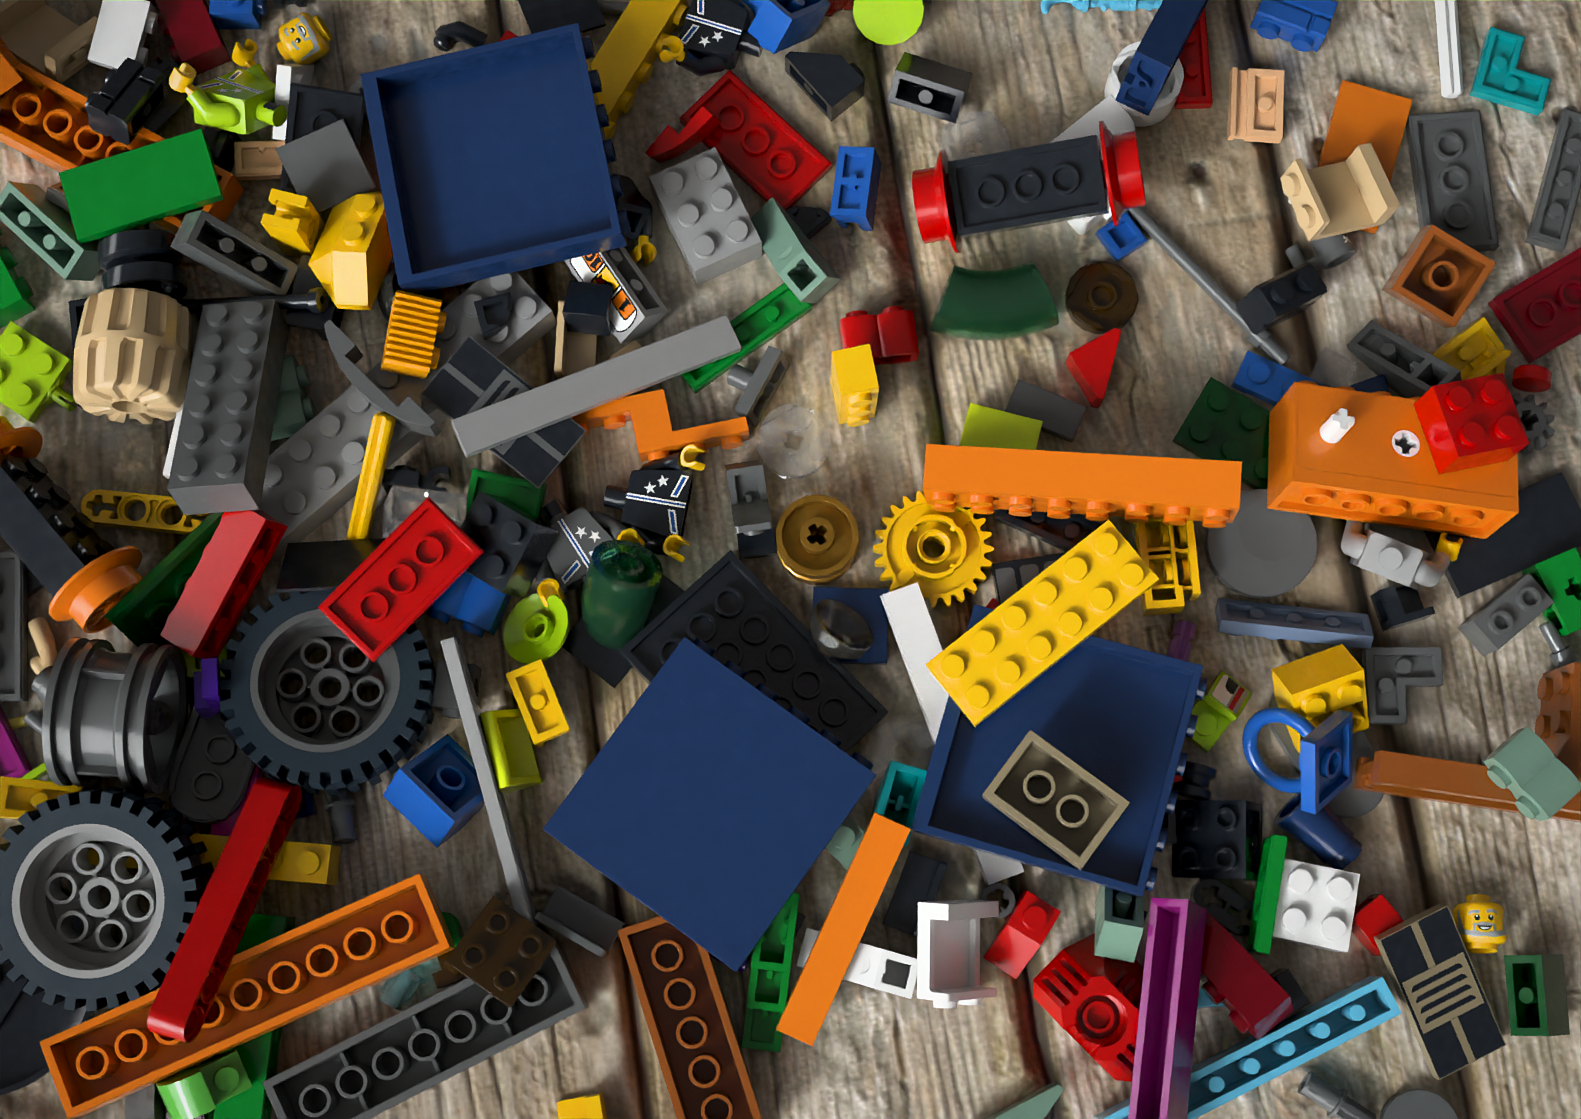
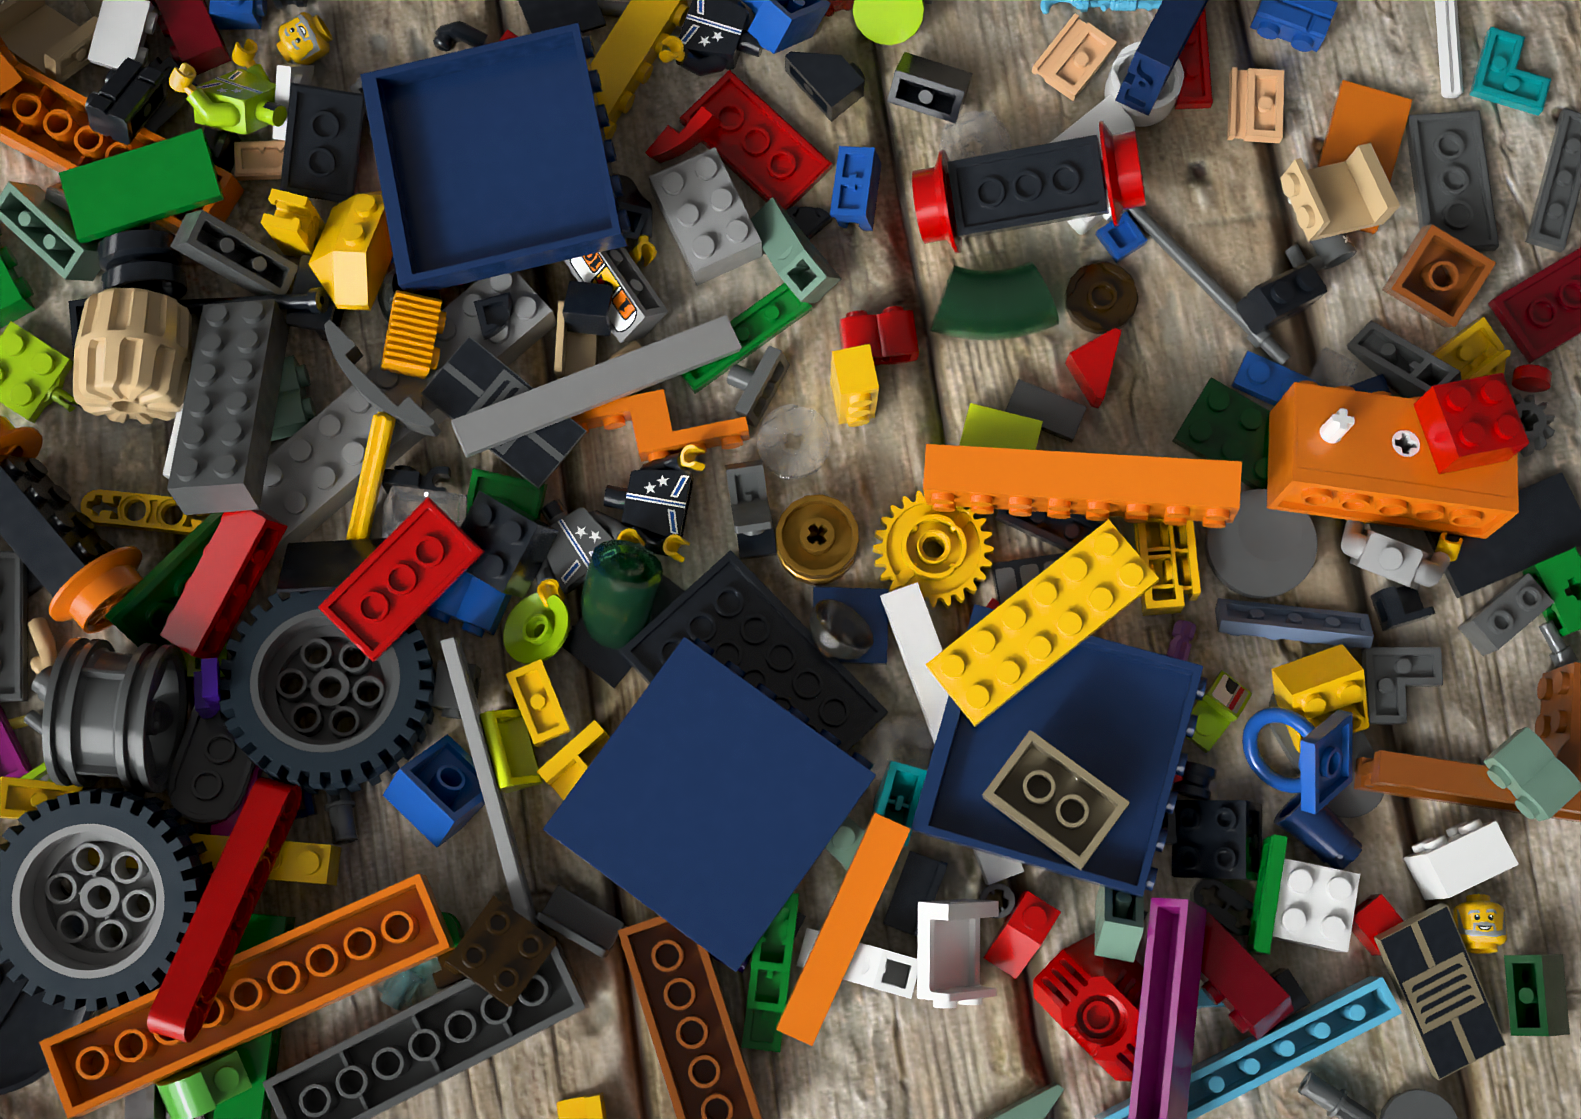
(326, 166): dark grey tile -> none
(573, 759): none -> yellow panel
(1074, 57): none -> light nougat plate
(1461, 860): none -> white brick

